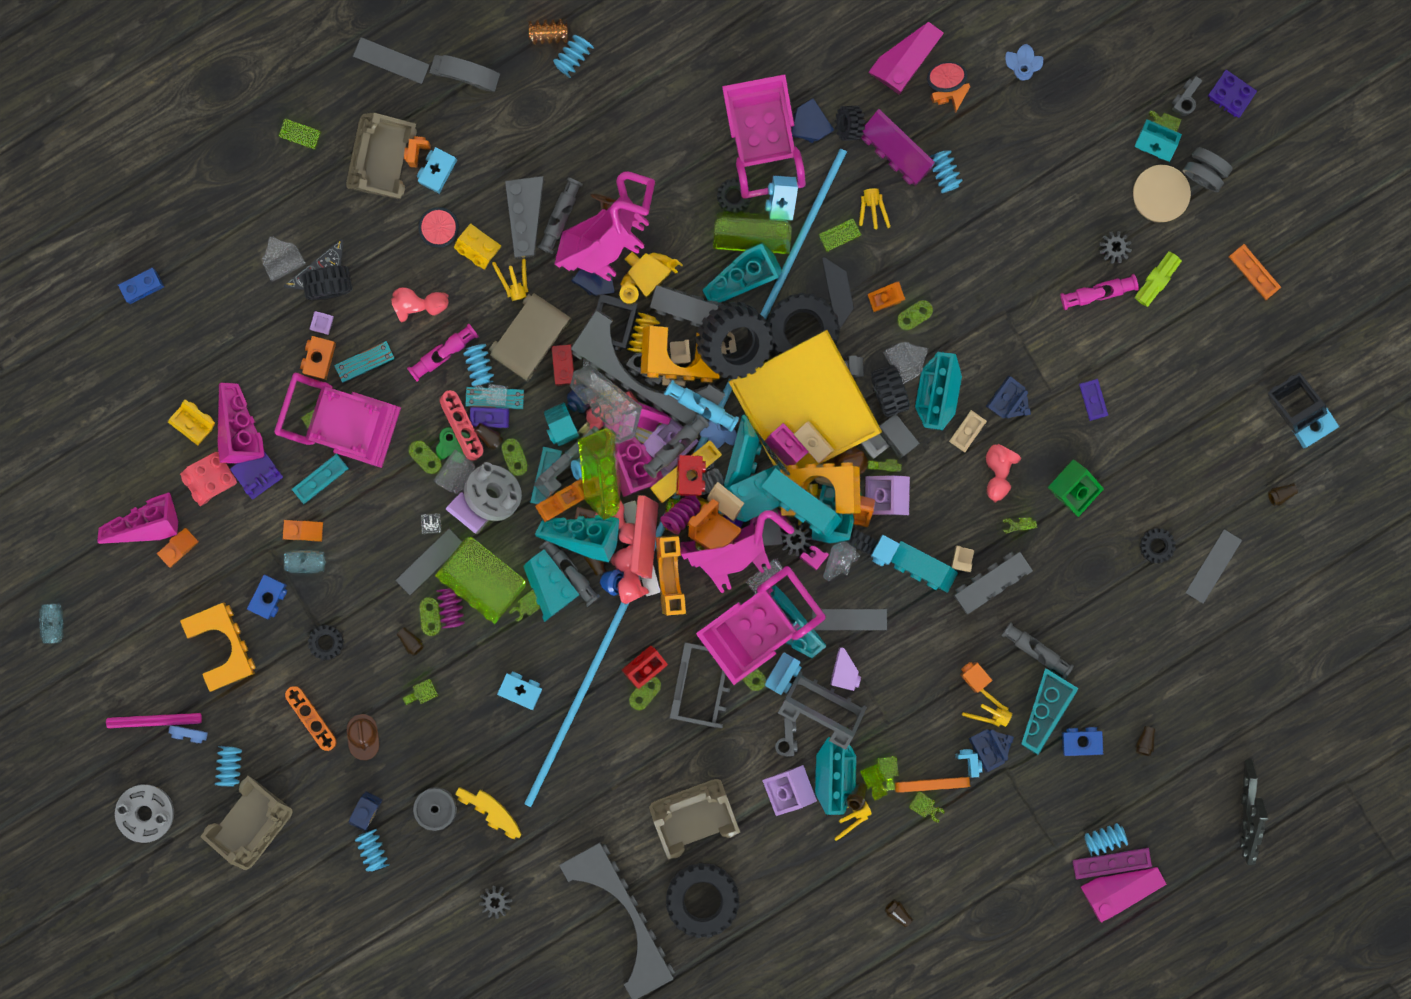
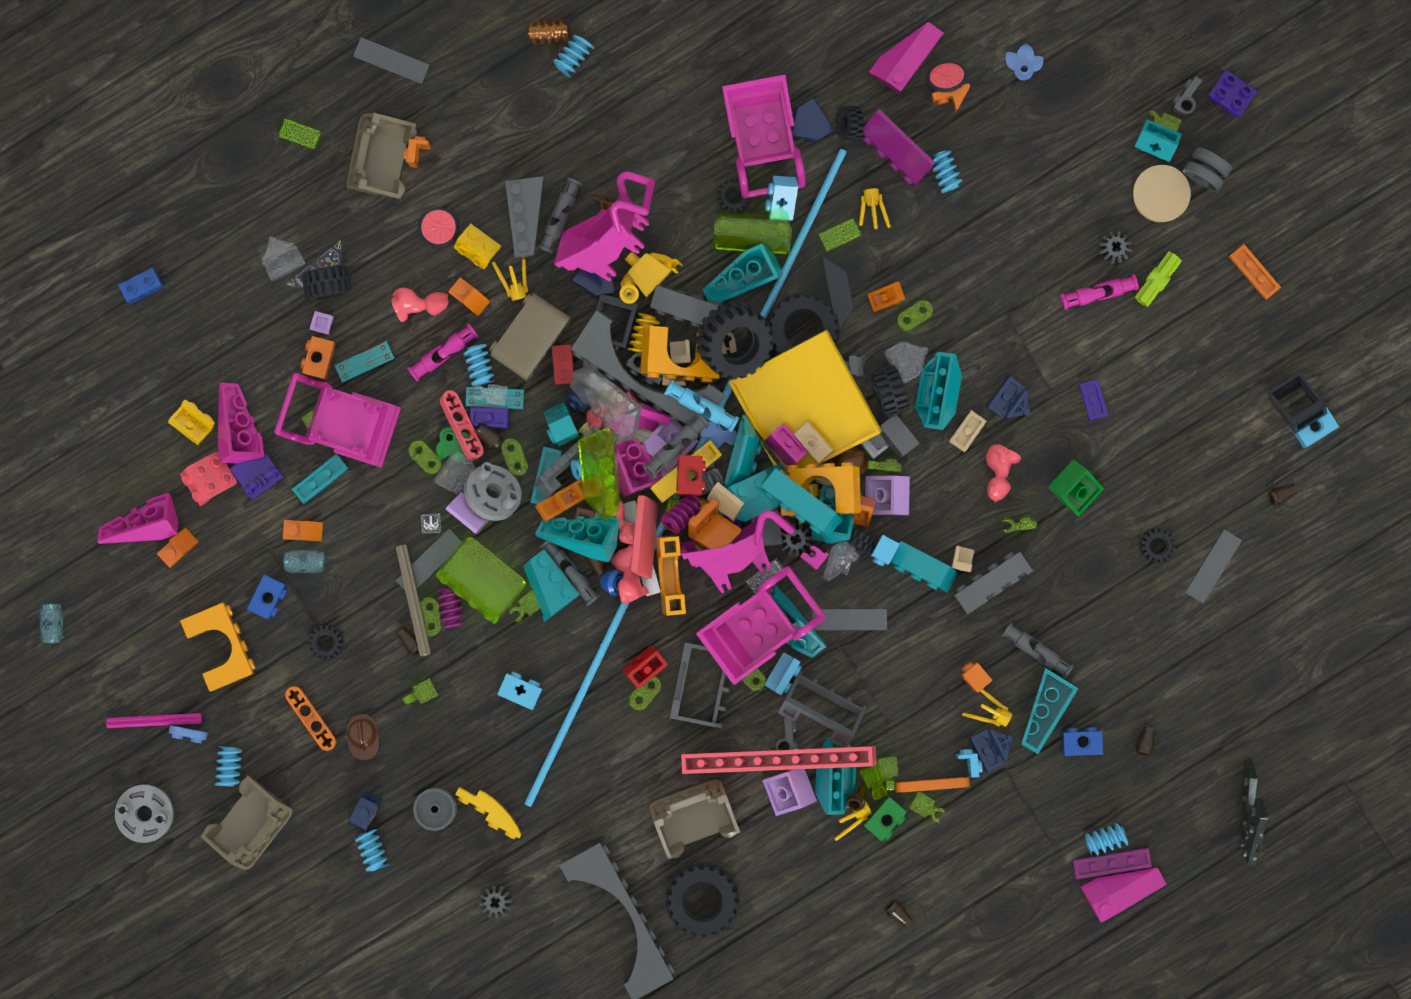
(413, 600): none -> dark tan axle
(445, 164): medium azure brick -> none
(465, 71): dark grey arch -> none
(469, 296): none -> orange slope
(779, 759): none -> coral brick
(845, 673): lavender slope -> none
(890, 808): none -> green brick

